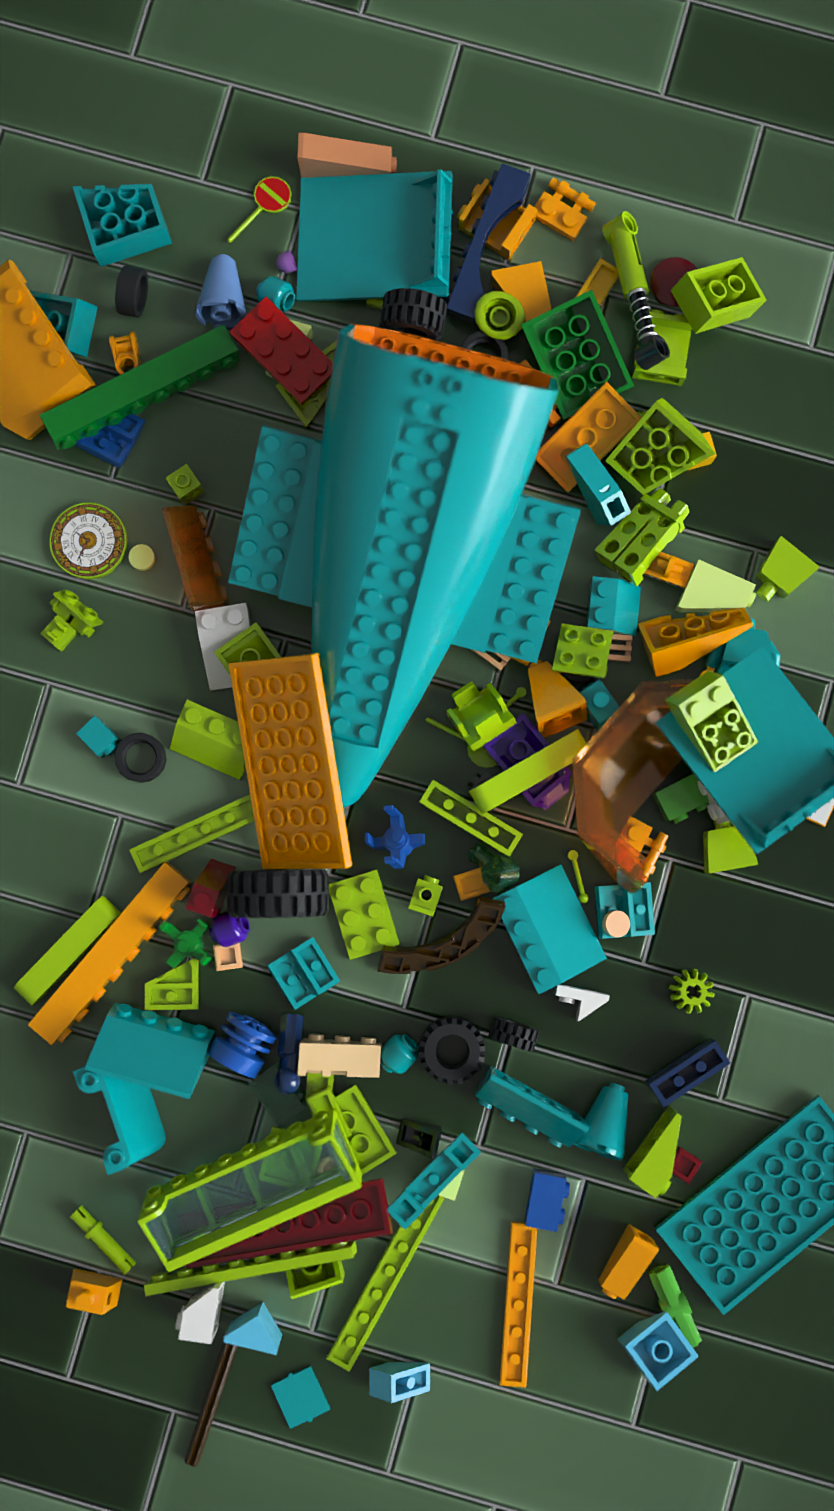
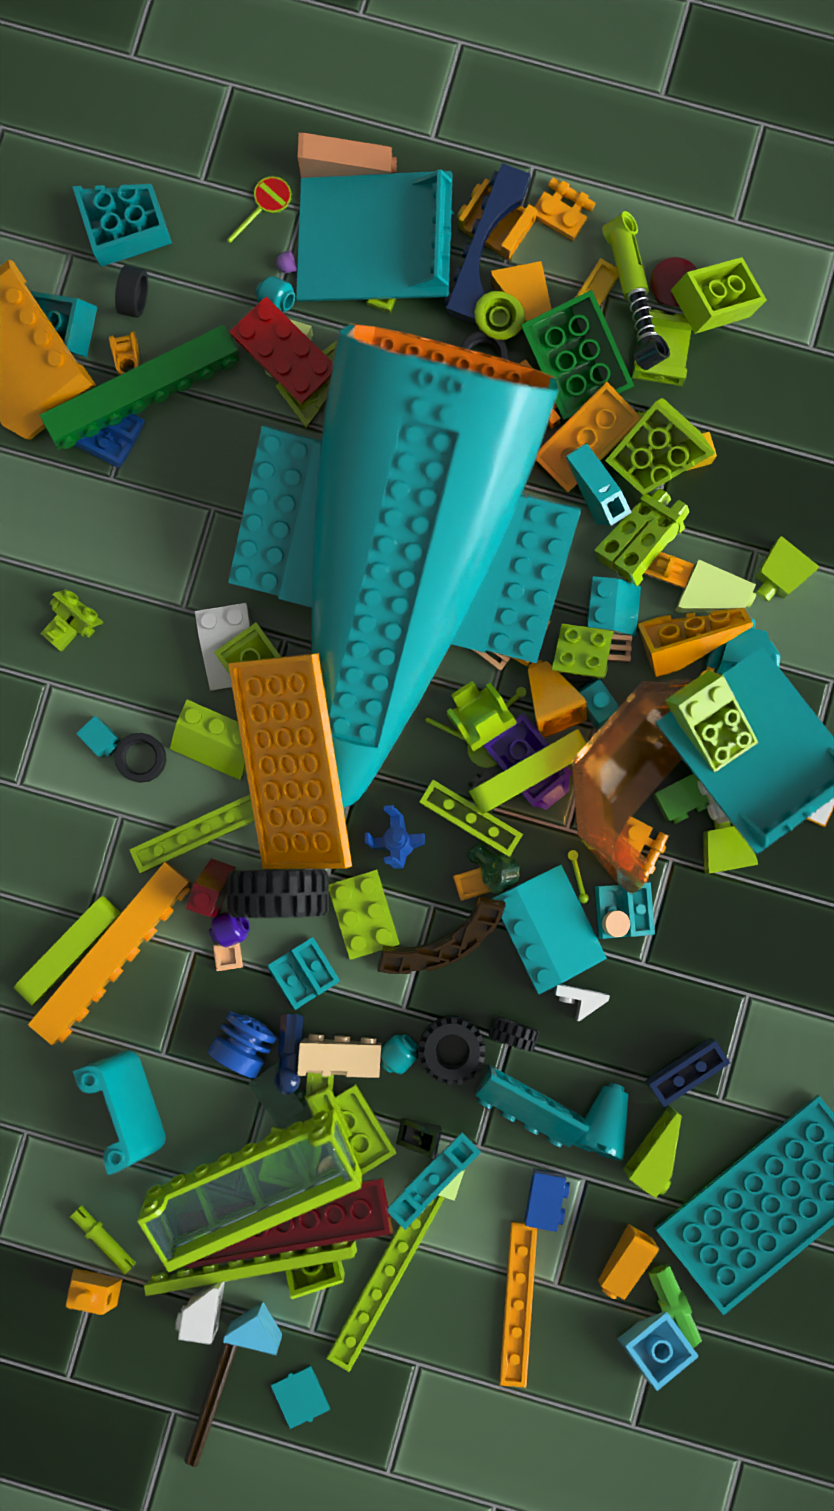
(88, 541): tile -> none
(142, 557): yellowish green tile -> none
(151, 1050): teal slope -> none
(174, 989): lime wing -> none
(185, 484): lime brick -> none
(187, 943): green piece -> none
(194, 557): clear orange slope -> none
(221, 294): medium blue cone -> none
(399, 1380): medium azure slope -> none
(414, 312): black tyre -> none
(425, 906): lime brick -> none
(685, 1165): dark red tile -> none
(690, 1001): lime gear -> none

